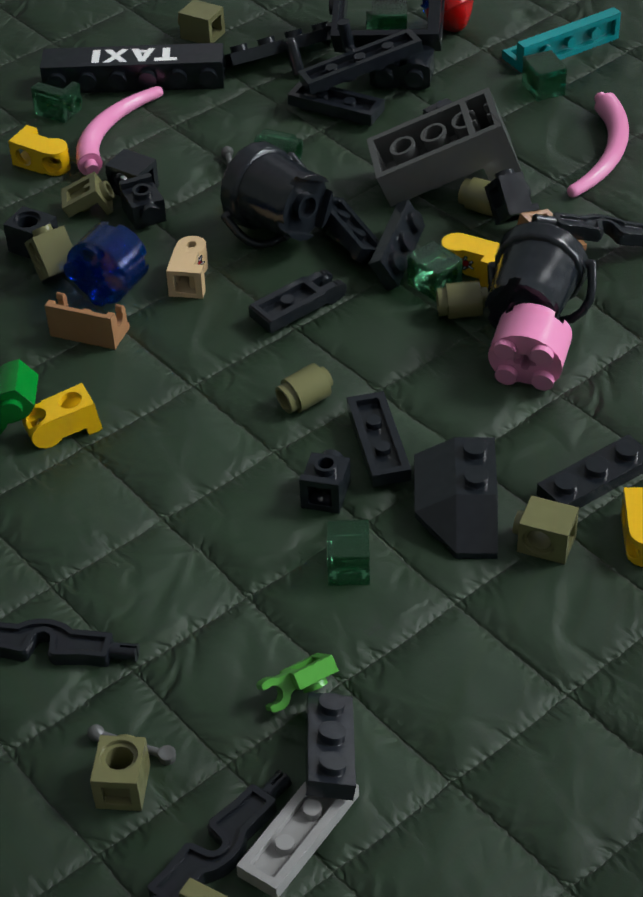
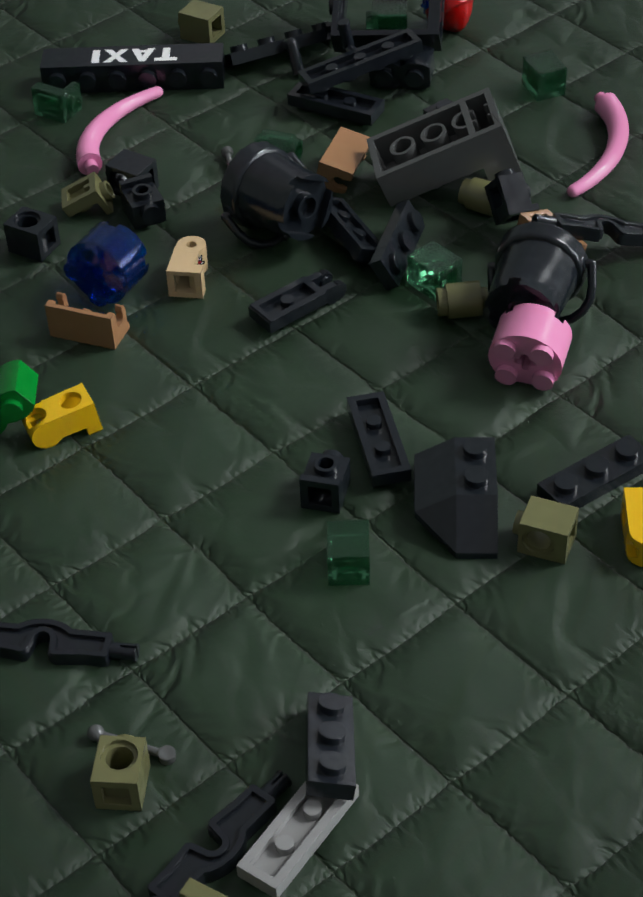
(40, 153): yellow leg -> none
(49, 250): olive brick -> none
(304, 388): olive brick -> none
(304, 675): bright green plate -> none
(343, 158): none -> medium nougat hinge
(475, 254): yellow leg -> none
(569, 38): teal fence -> none

